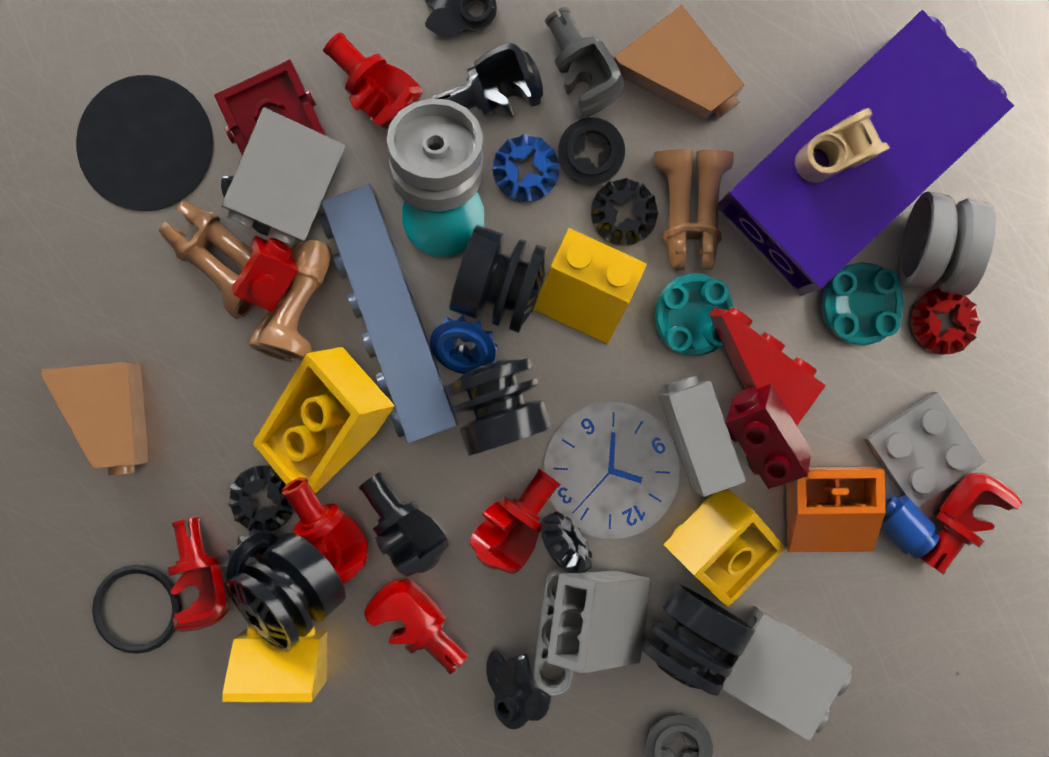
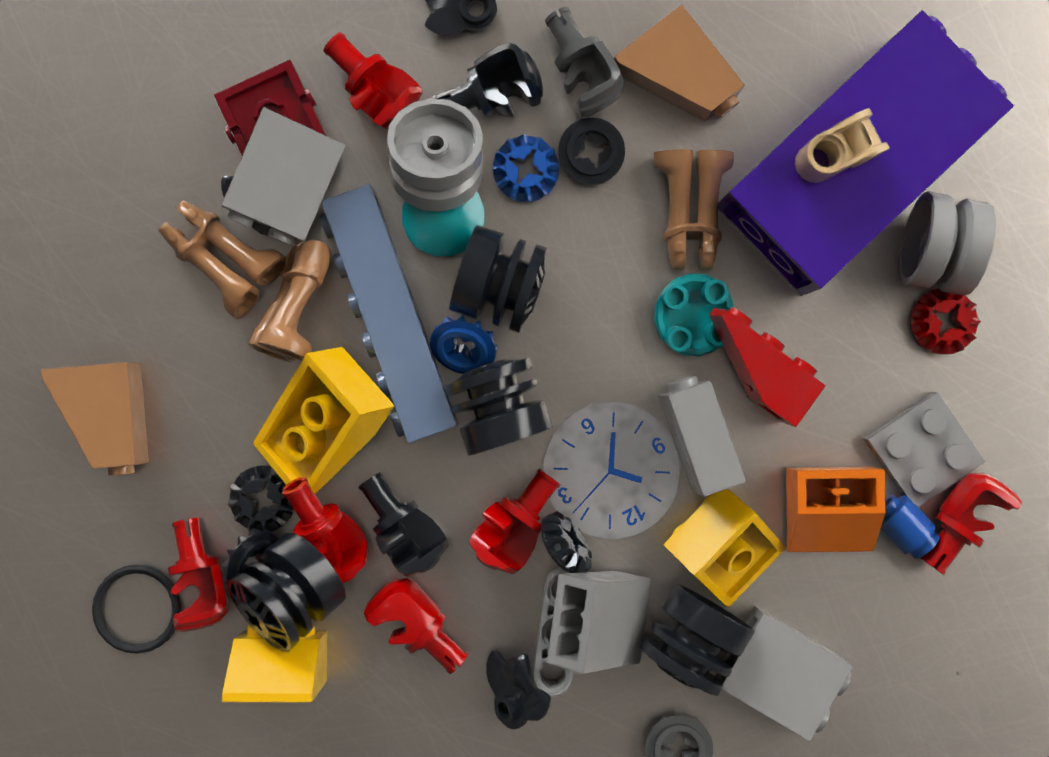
(144, 142): black sticker -> none
(266, 273): red bracket -> none
(589, 286): yellow slope -> none
(604, 215): black gear -> none
(768, 436): dark red brick -> none
(863, 303): teal dish -> none

